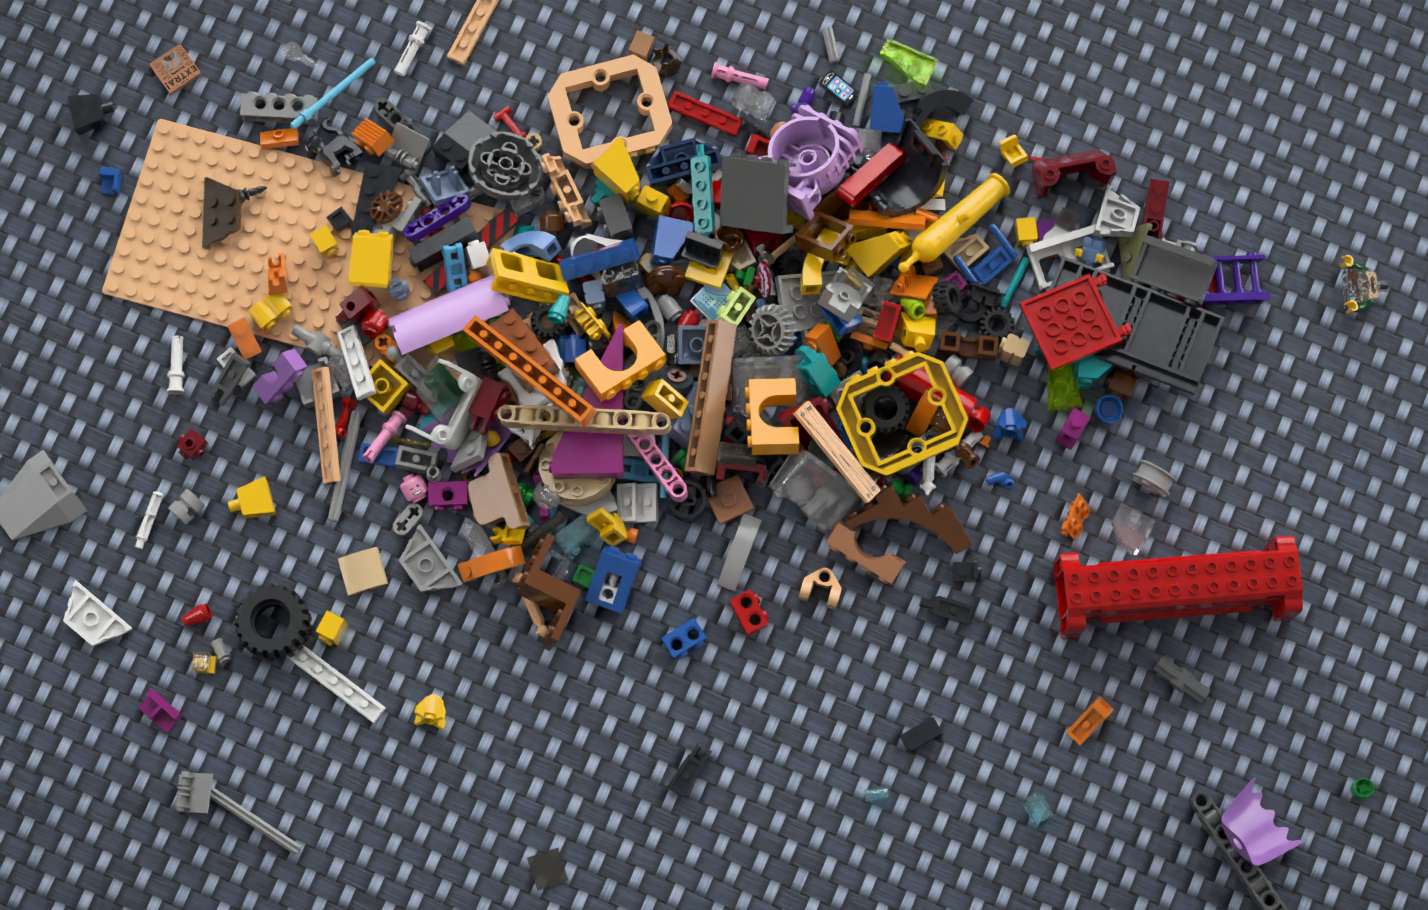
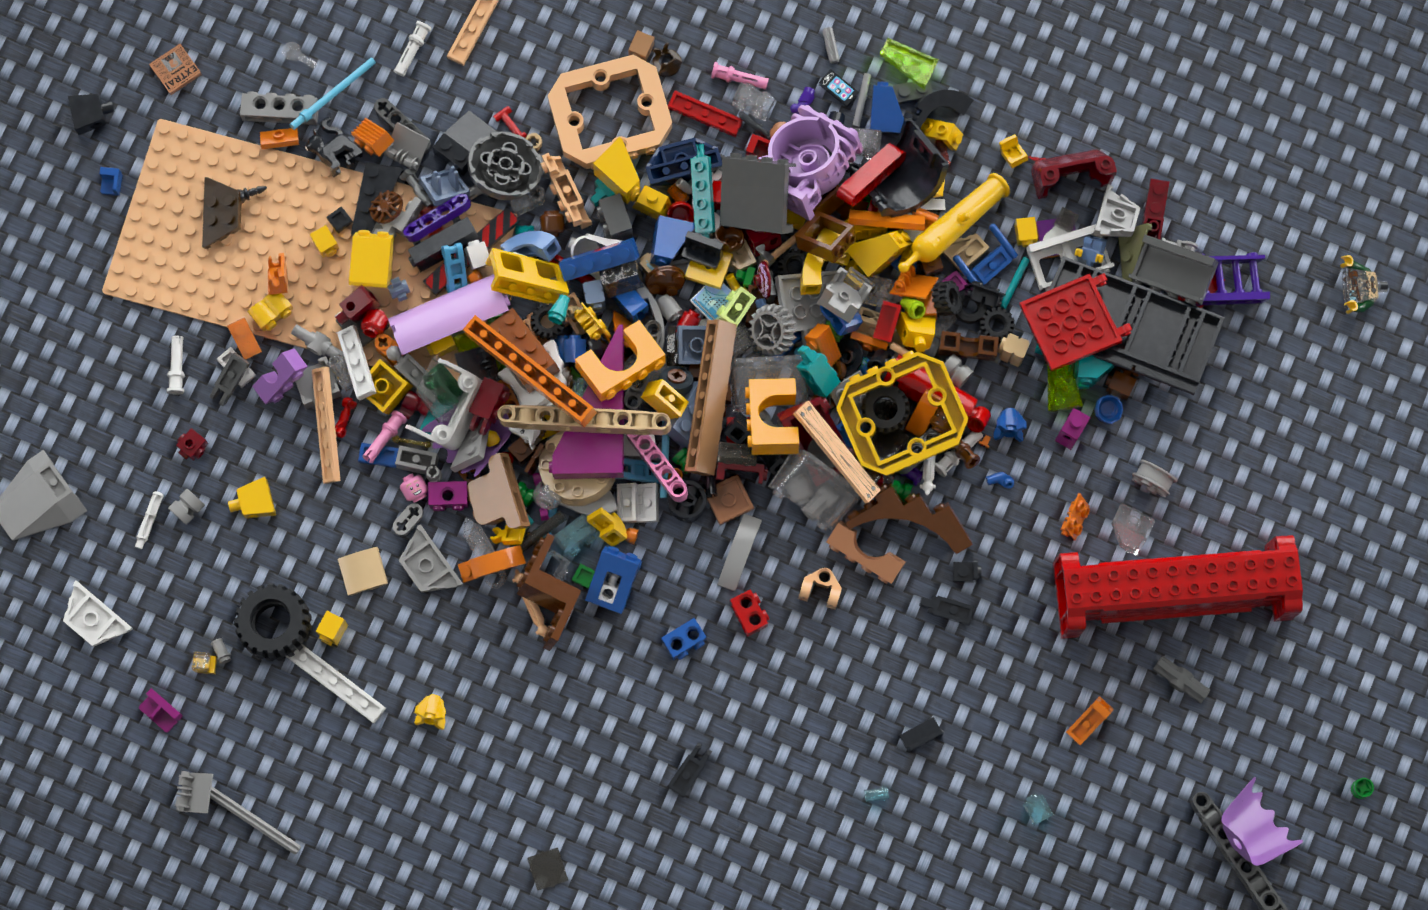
(197, 615): red cone -> none
(345, 465): light grey axle -> none

